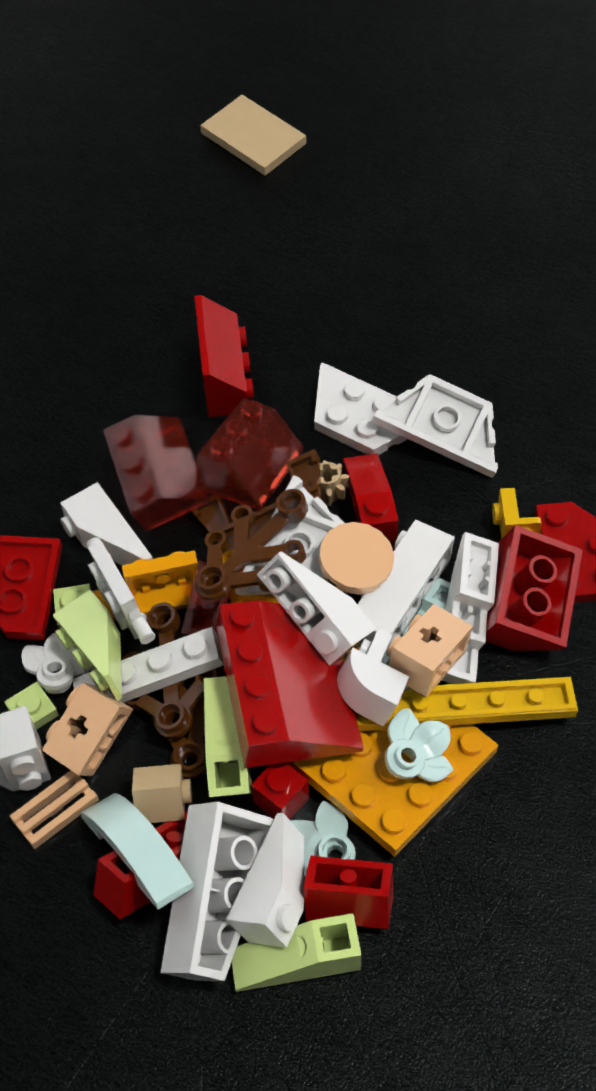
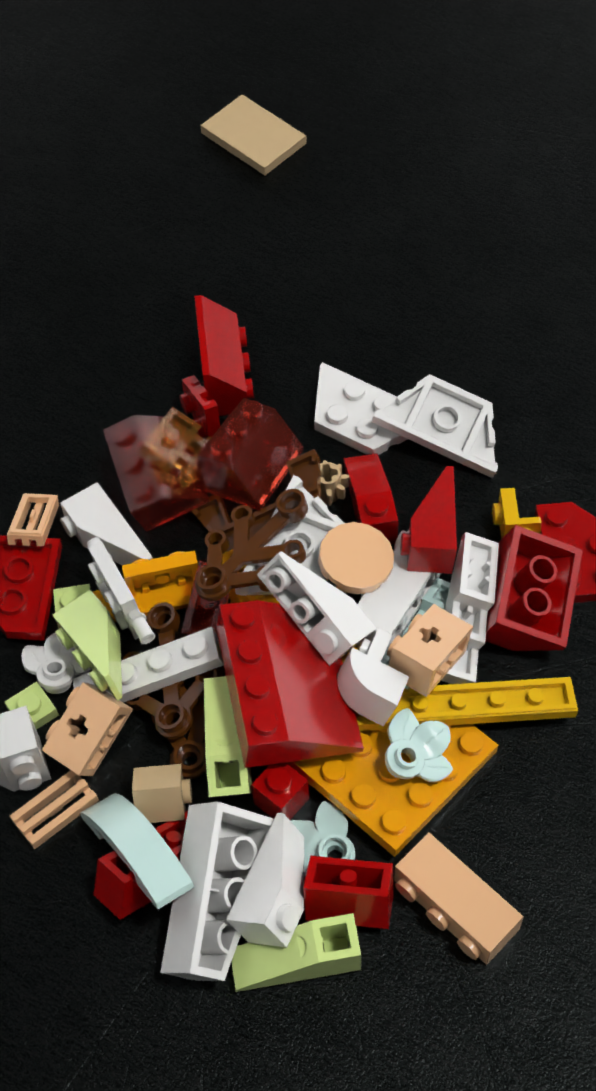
(40, 535): none -> light nougat tile
(168, 444): none -> clear orange plate
(203, 411): none -> red wing
(432, 529): none -> red slope
(457, 899): none -> light nougat brick

